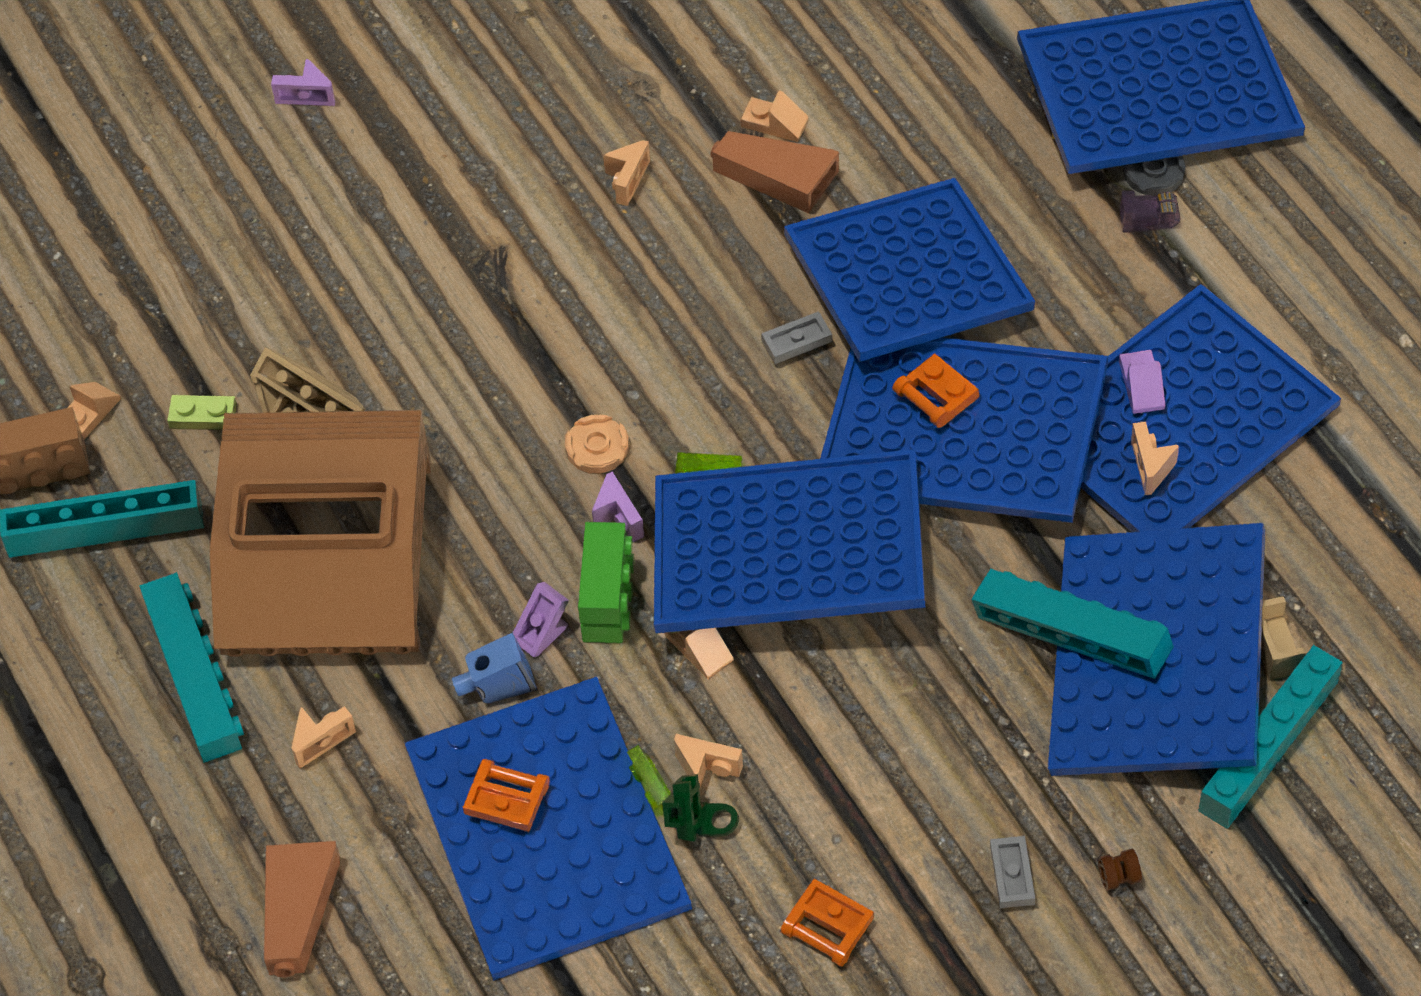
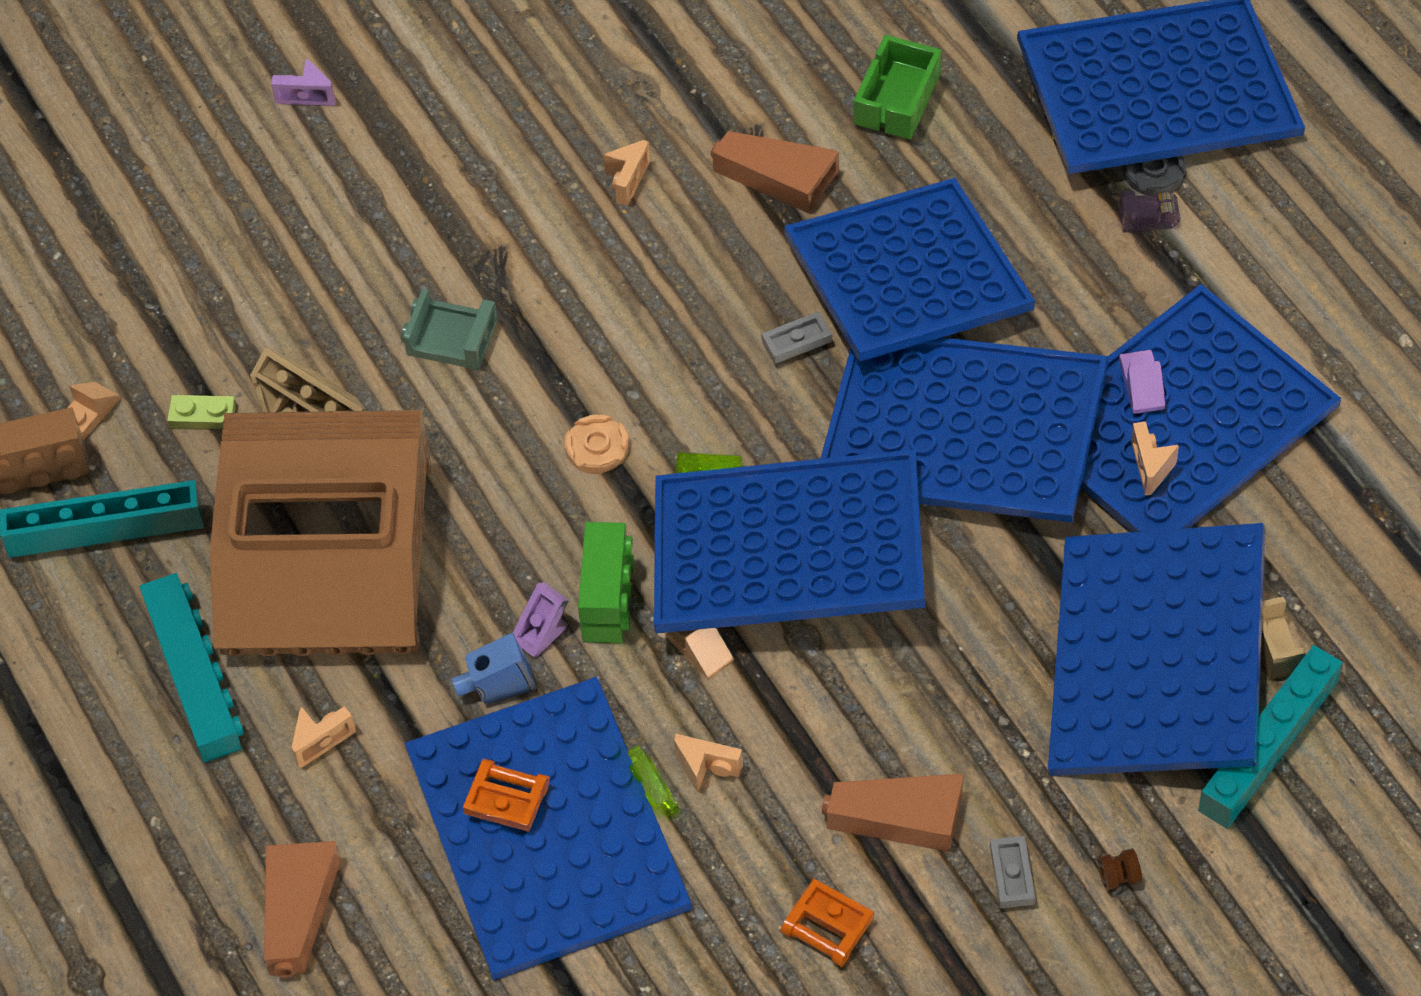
(449, 331): none -> sand green panel
(615, 505): lavender slope -> none
(690, 815): dark green piece -> none
(778, 118): light nougat slope -> none
(897, 86): none -> bright green piece
(898, 809): none -> nougat slope
(941, 383): orange plate -> none
(1073, 622): teal brick -> none

